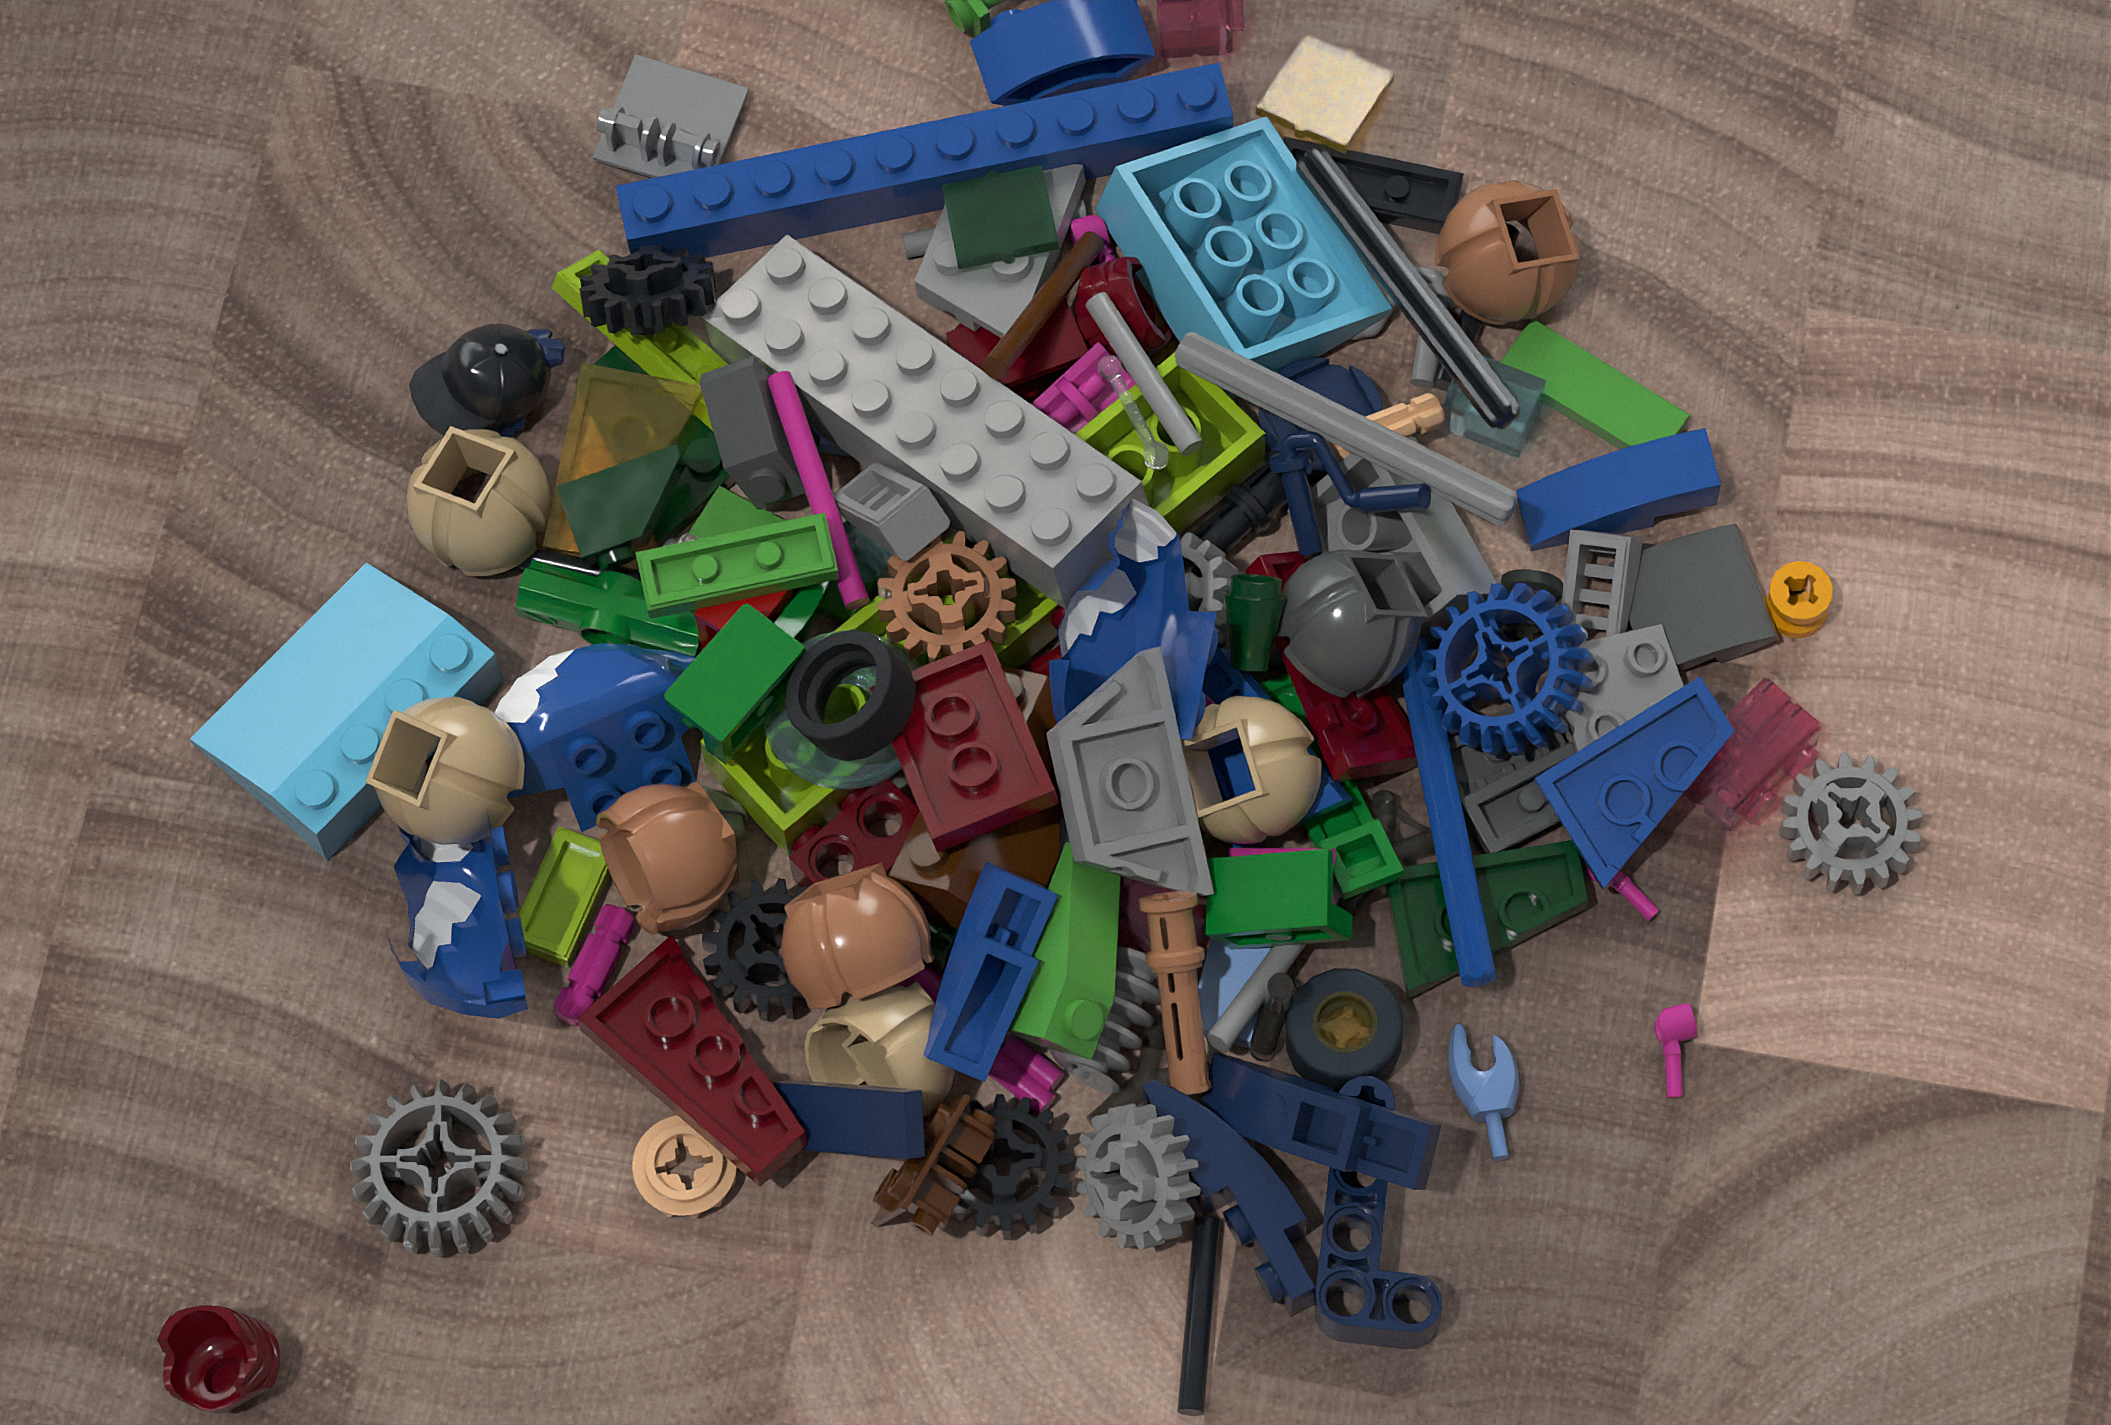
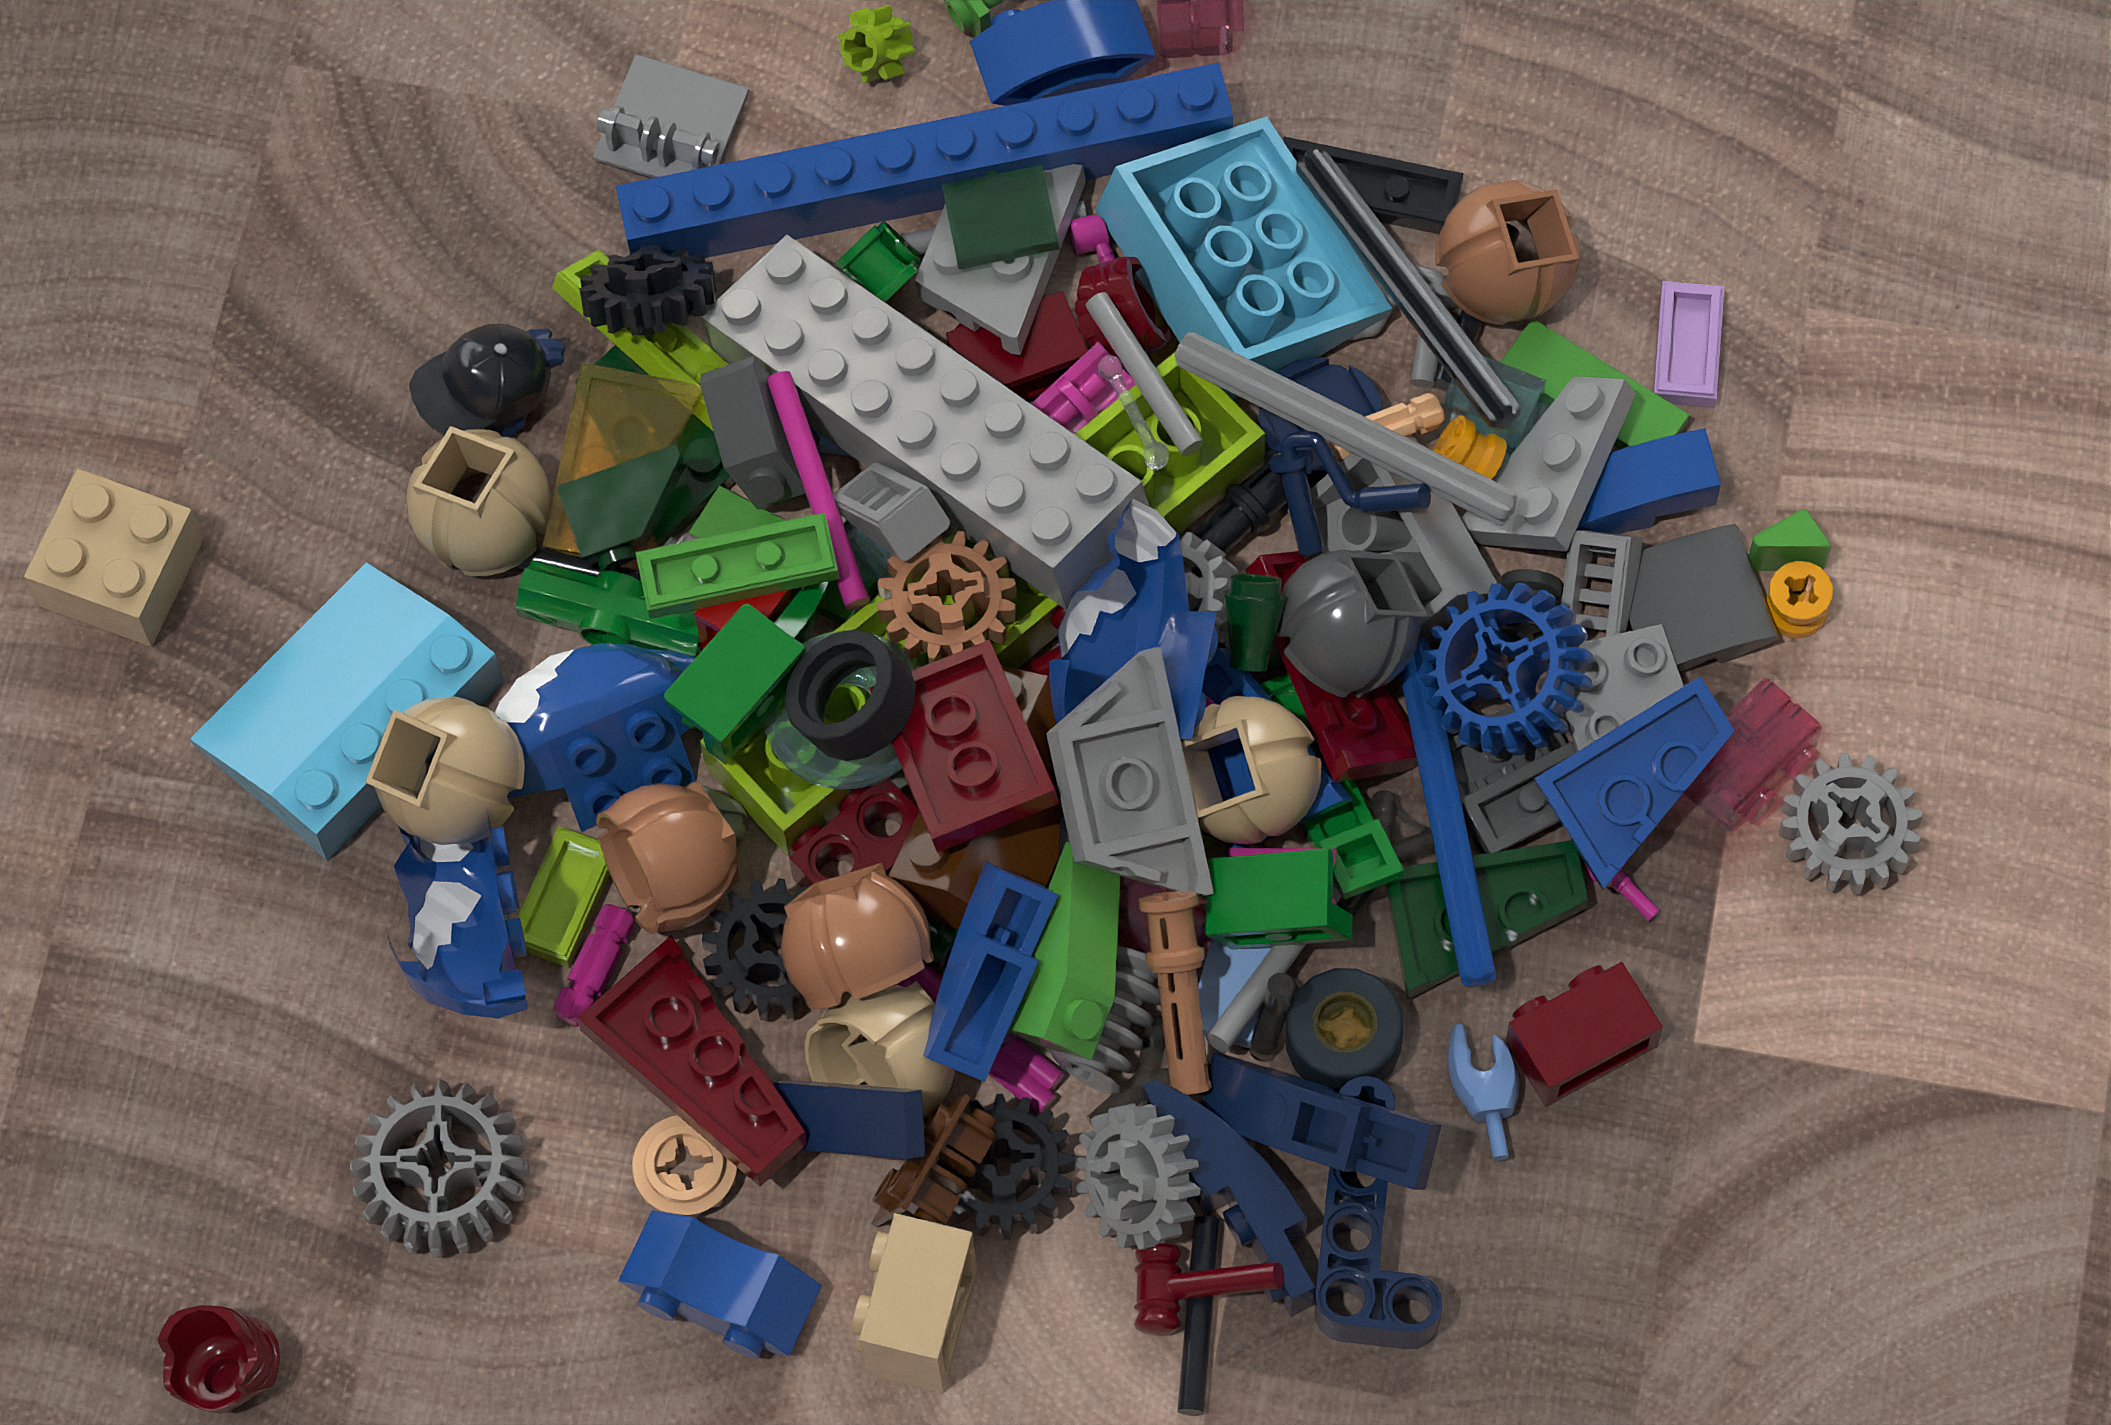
(114, 557): none -> tan brick
(719, 1284): none -> blue brick
(876, 43): none -> lime gear
(880, 261): none -> green piece
(916, 1302): none -> tan brick
(1042, 305): reddish brown bar -> none
(1163, 1285): none -> dark red piece
(1324, 93): clear yellow piece -> none
(1471, 448): none -> light orange wheel
(1558, 466): none -> light grey wing
(1582, 1032): none -> dark red piece
(1671, 1027): dark pink hand -> none
(1688, 343): none -> lavender tile
(1790, 541): none -> bright green slope

